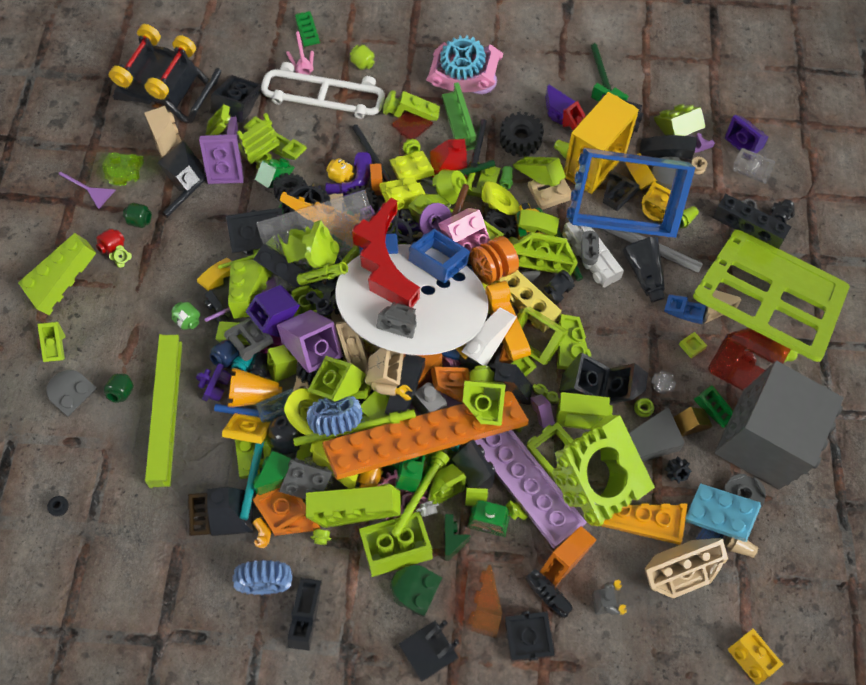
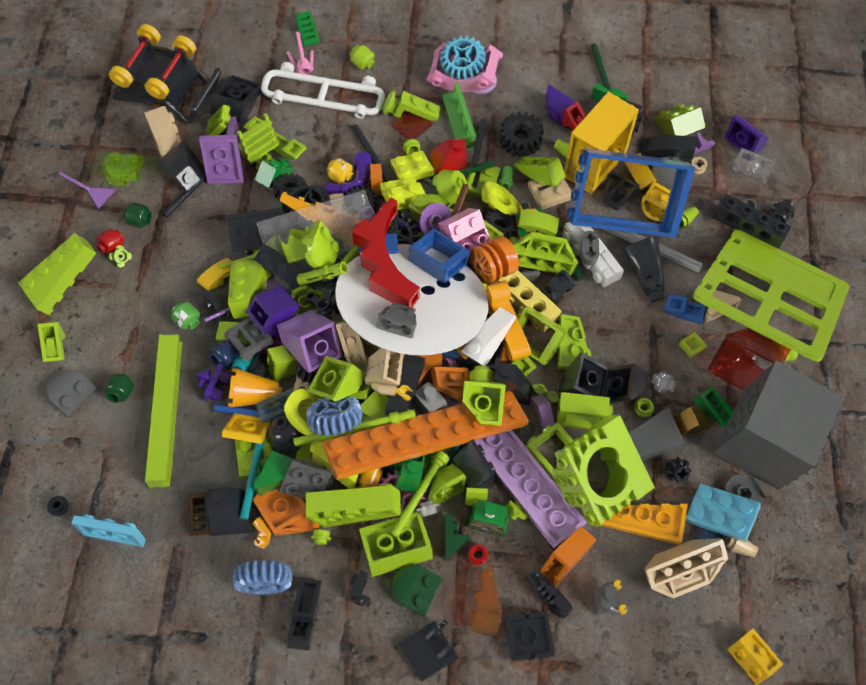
(108, 530): none -> medium azure plate
(358, 584): none -> black bracket
(478, 548): none -> red plate

